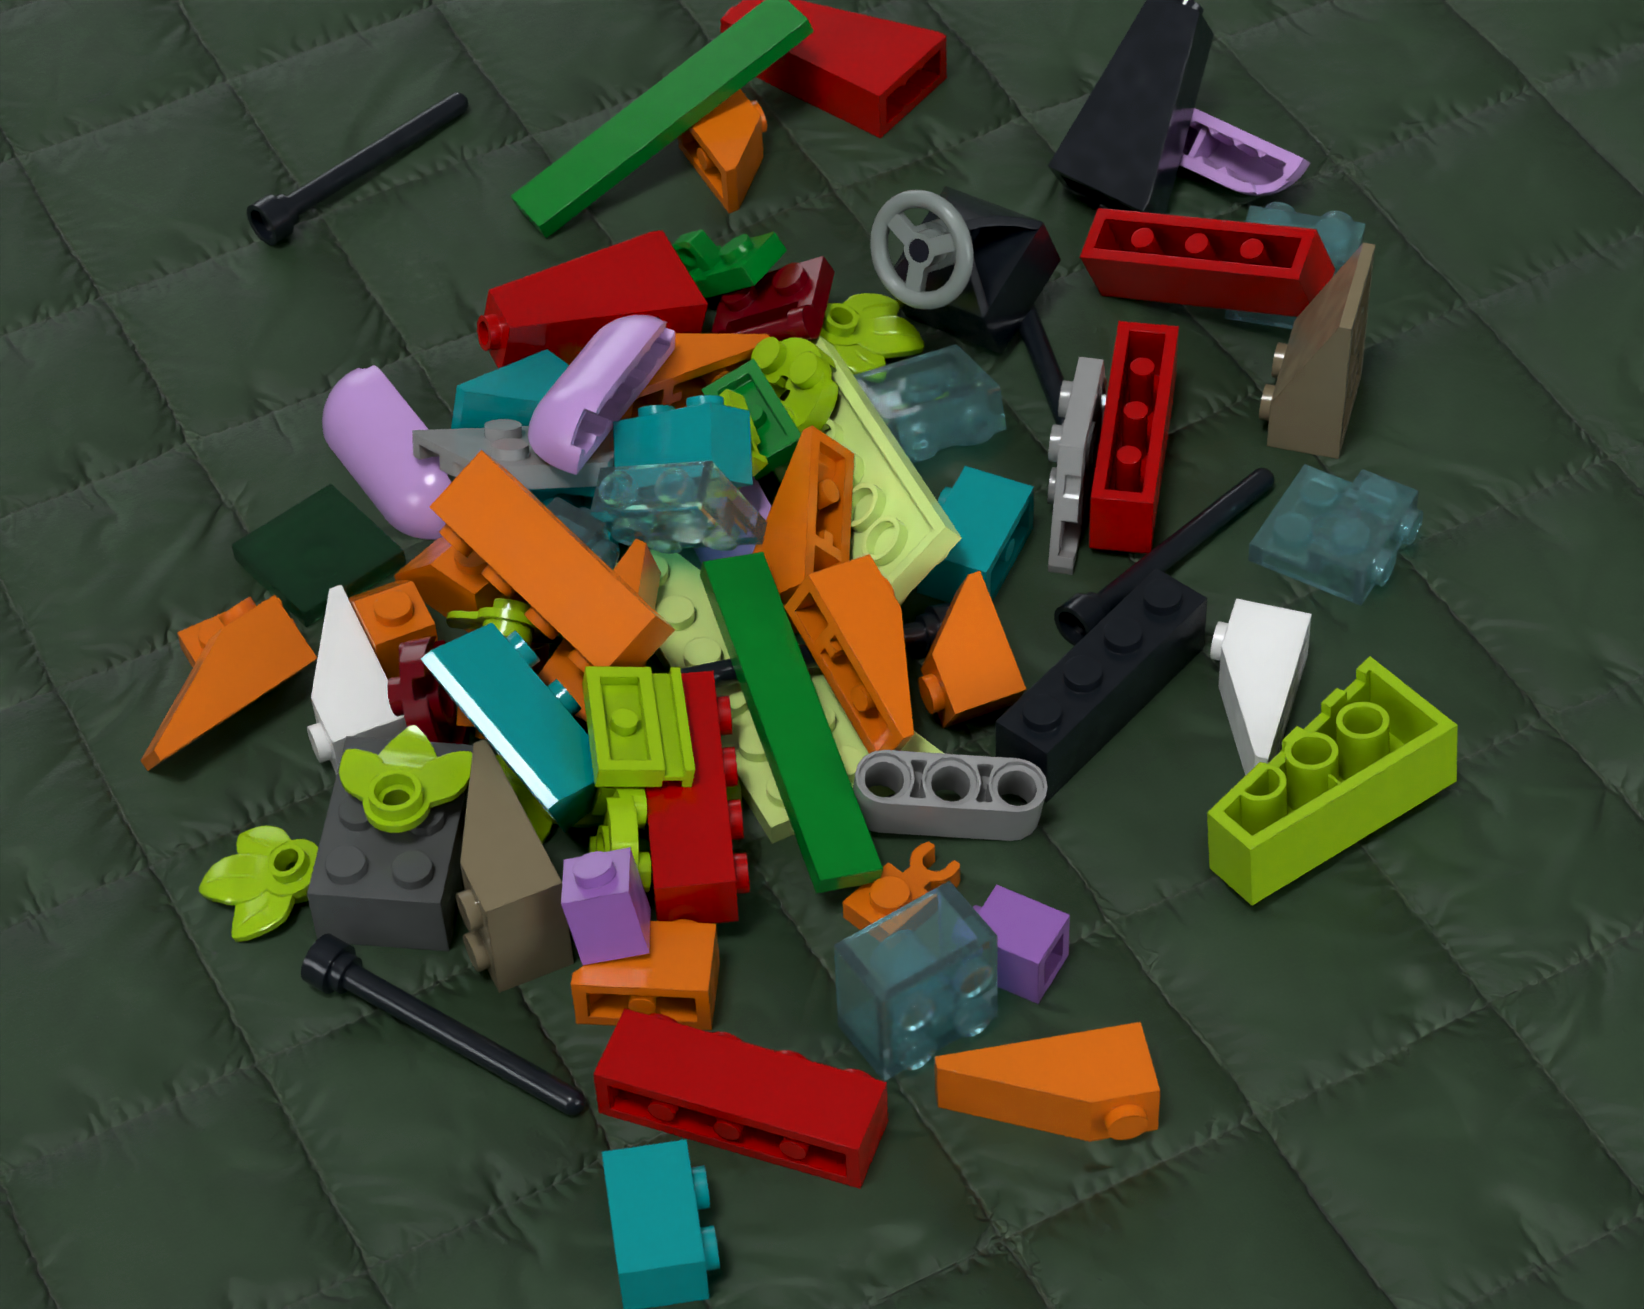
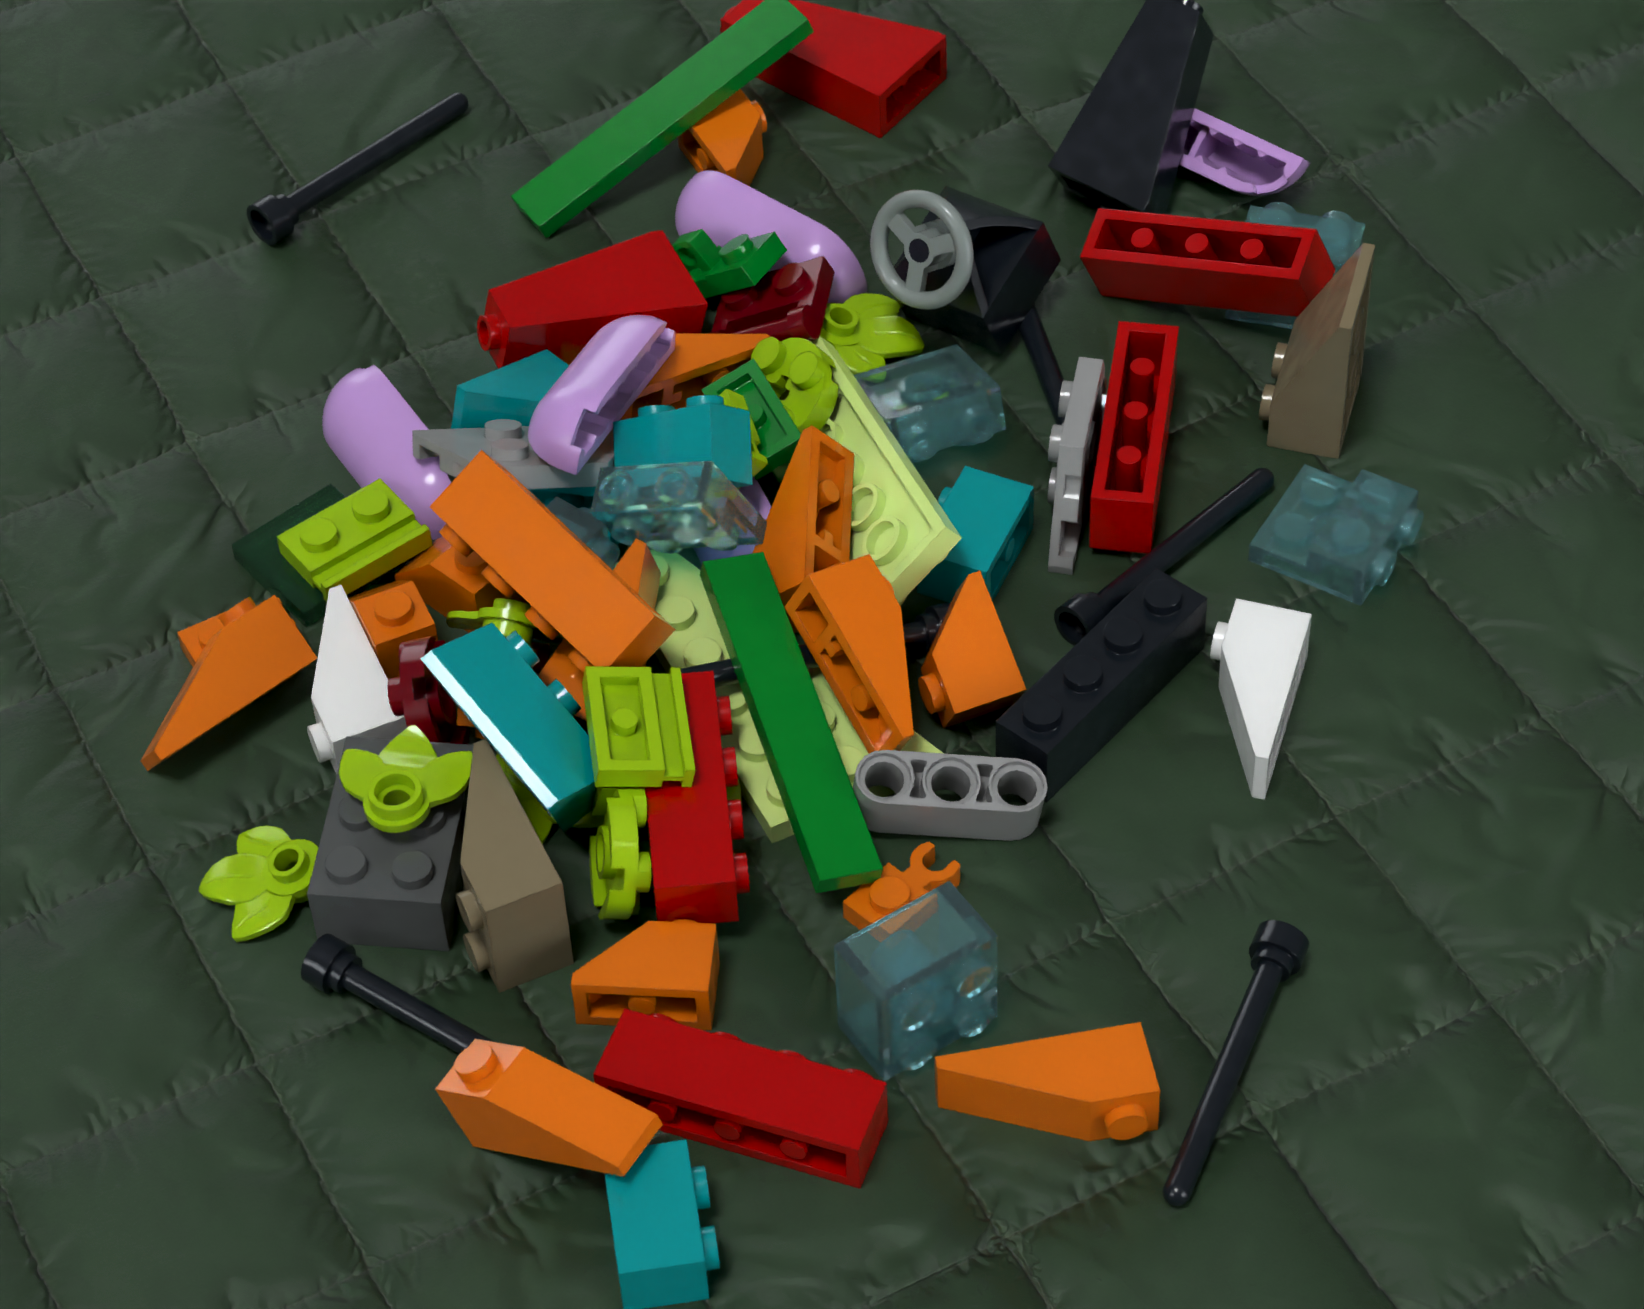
(354, 539): none -> lime plate
(541, 1111): none -> orange slope
(606, 906): medium lavender brick -> none
(732, 208): none -> lavender brick
(1030, 941): medium lavender brick -> none
(1275, 955): none -> black piece
(1332, 783): lime wedge -> none

